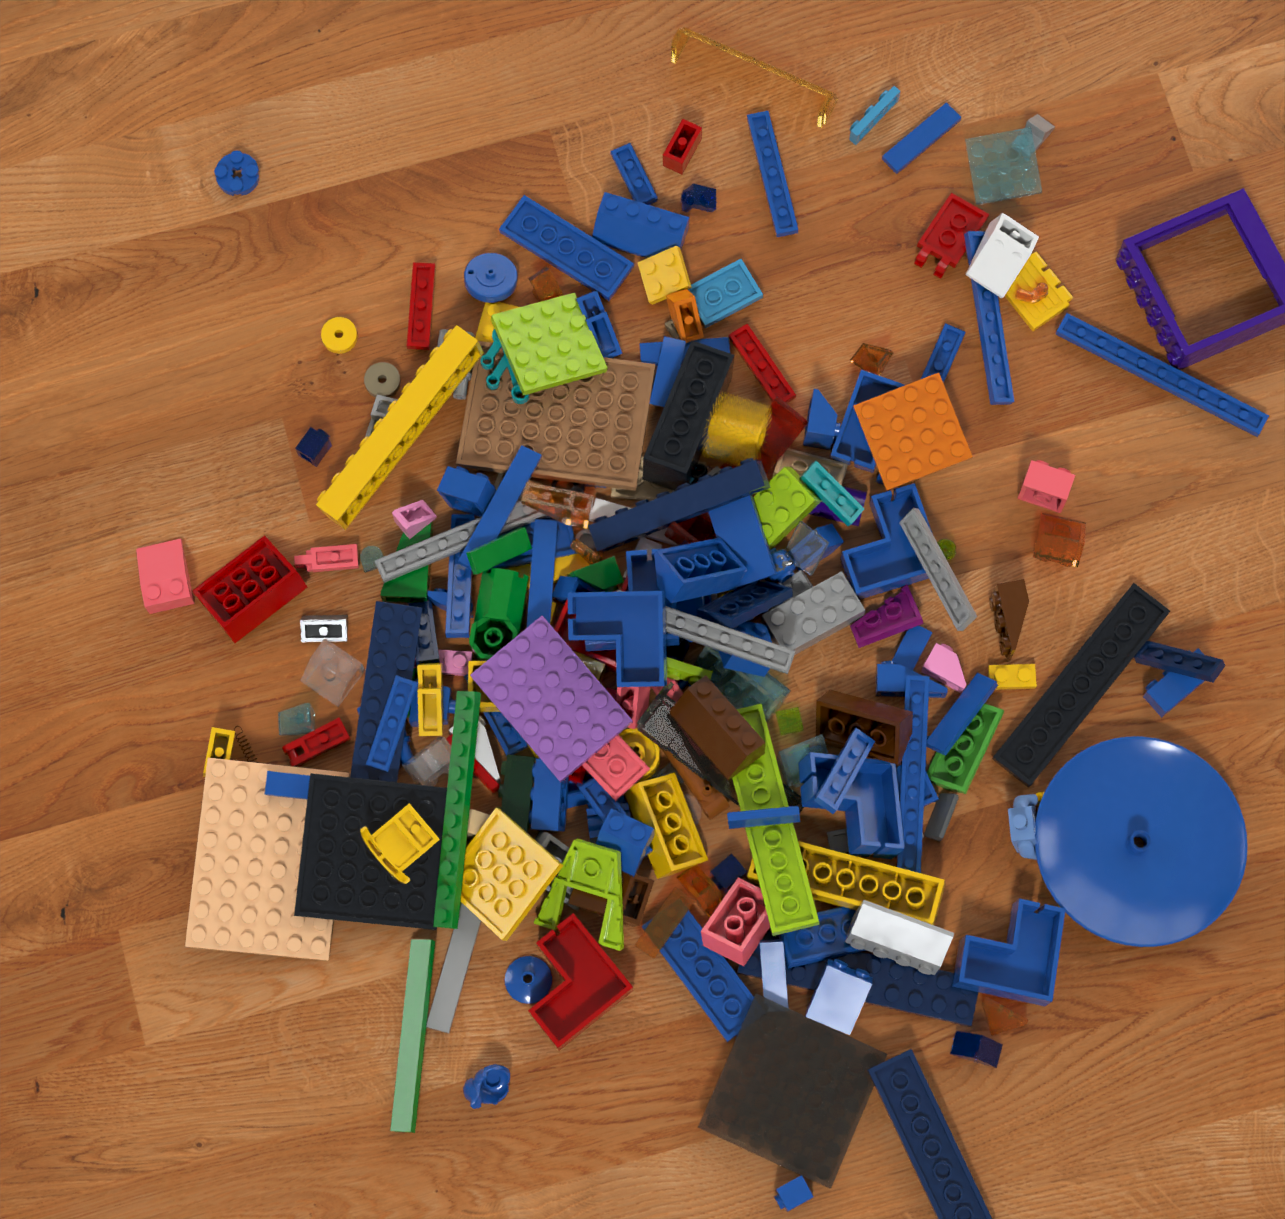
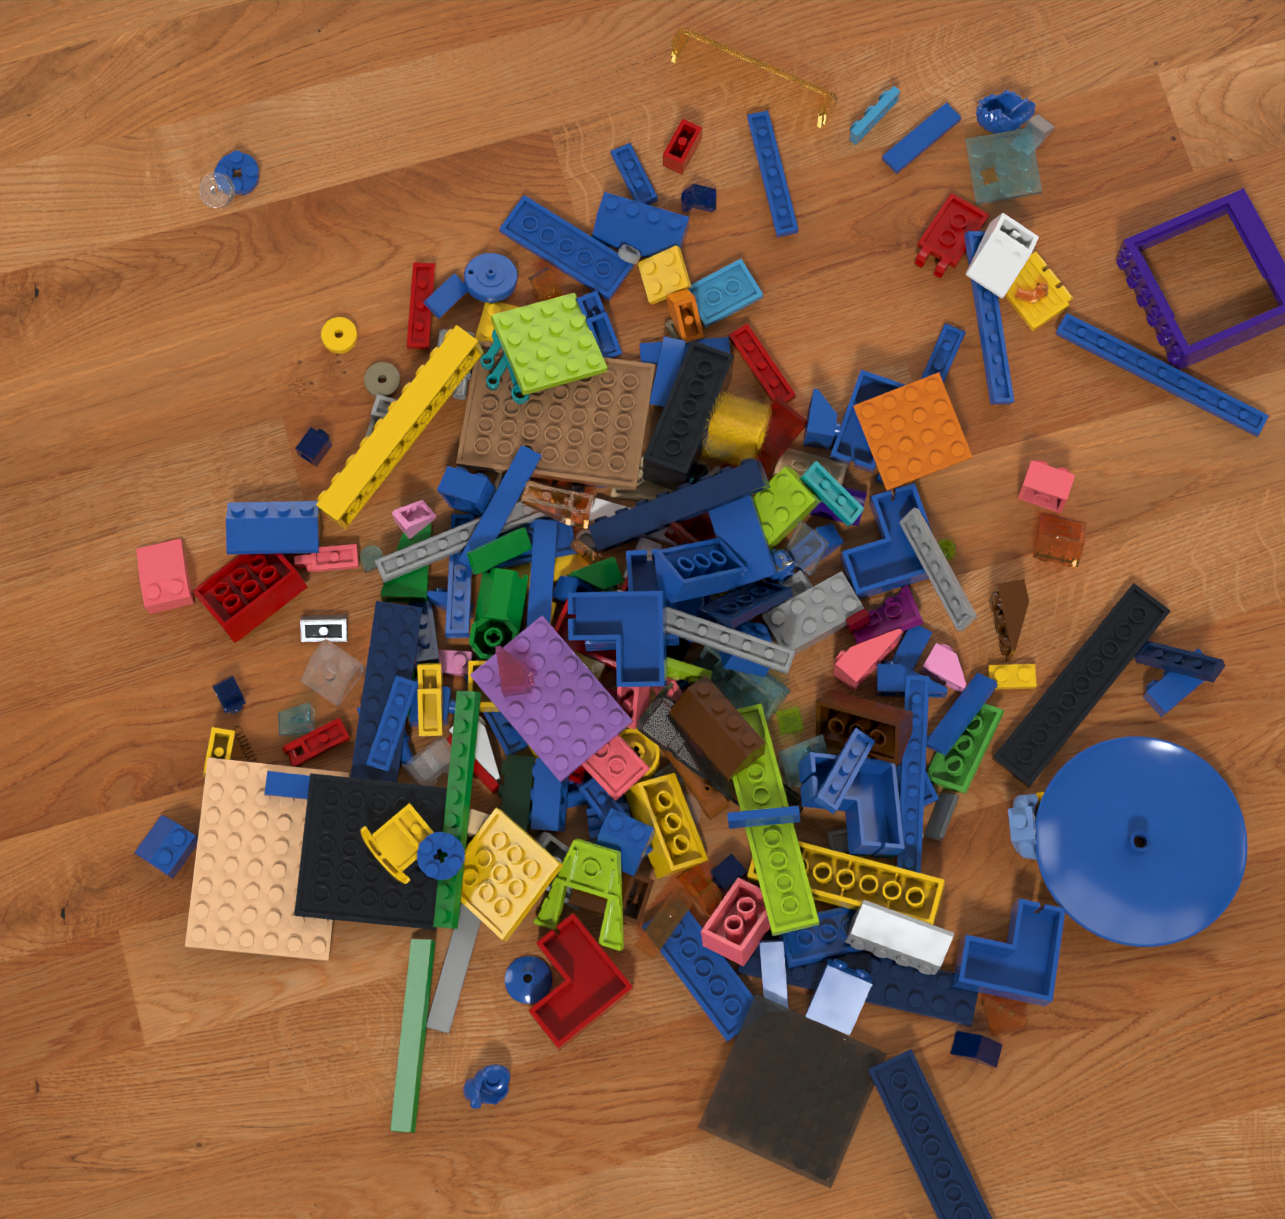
(167, 846): none -> blue slope
(208, 186): none -> clear piece
(229, 695): none -> clear blue bracket
(273, 527): none -> blue slope
(428, 849): none -> blue plate
(446, 296): none -> blue tile
(513, 674): none -> clear pink slope
(629, 254): none -> light grey tile
(793, 1194): blue brick -> none
(857, 621): none -> dark red tile
(862, 659): none -> coral slope
(872, 358): clear orange slope -> none
(989, 176): none -> clear orange piece
(1004, 112): none -> blue piece

